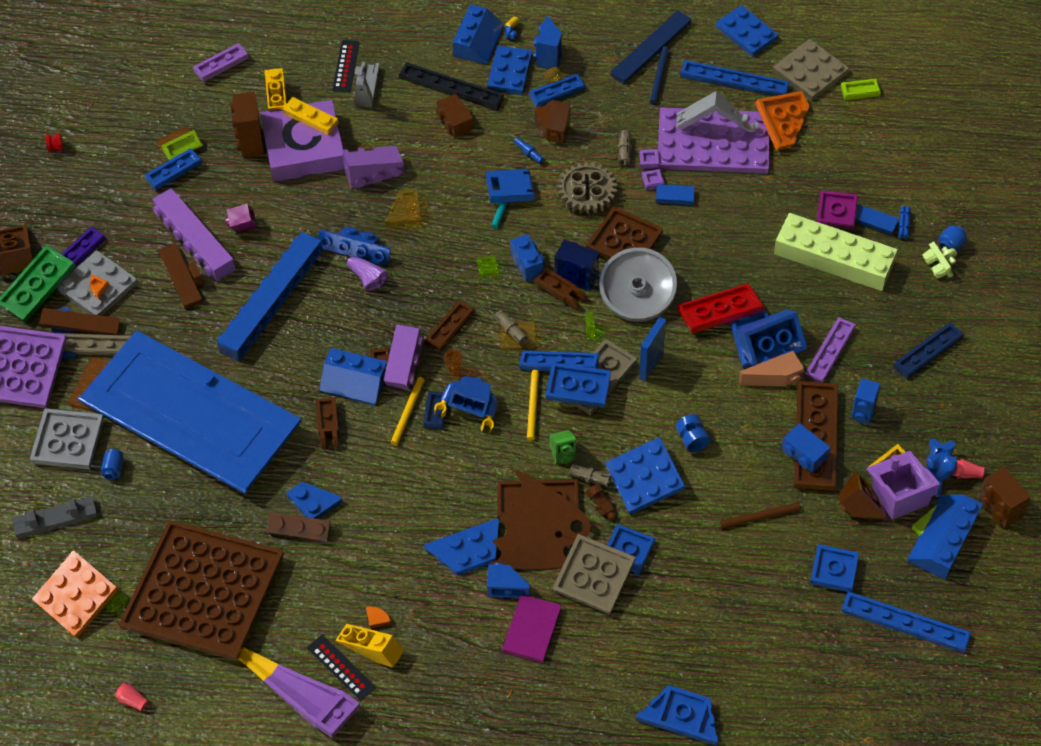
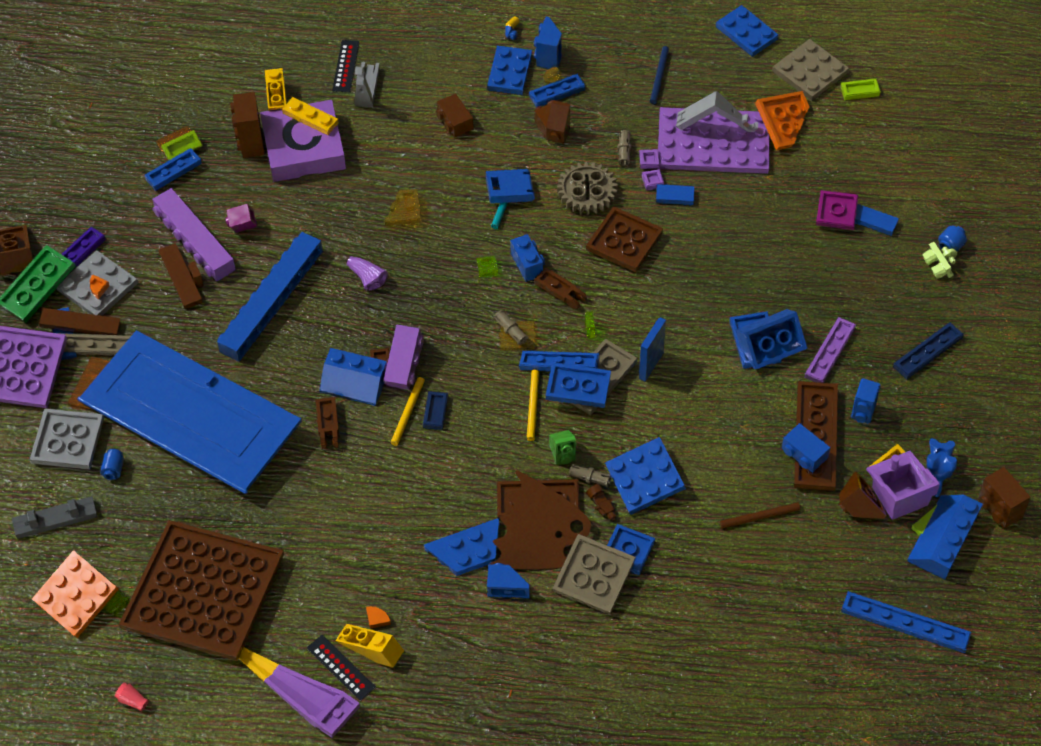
(54, 142): red wheel -> none
(220, 62): medium lavender plate -> none
(298, 526): reddish brown plate -> none
(312, 500): blue wing -> none
(355, 244): blue bracket -> none
(372, 166): medium lavender wedge -> none
(449, 326): reddish brown tile -> none
(450, 86): black tile -> none
(453, 361): clear orange cone -> none
(471, 396): blue torso -> none
(477, 35): blue slope -> none
(529, 150): blue bar -> none
(531, 628): magenta tile -> none
(577, 264): clear blue brick -> none
(638, 284): light grey dish -> none
(650, 47): dark blue tile -> none
(682, 714): blue wing -> none
(692, 433): blue wheel -> none
(720, 308): red tile -> none
(734, 79): blue tile -> none
(775, 372): nougat slope -> none
(834, 568): blue plate -> none
(835, 251): yellowish green brick -> none
(904, 222): blue axle -> none
(968, 470): coral cone -> none

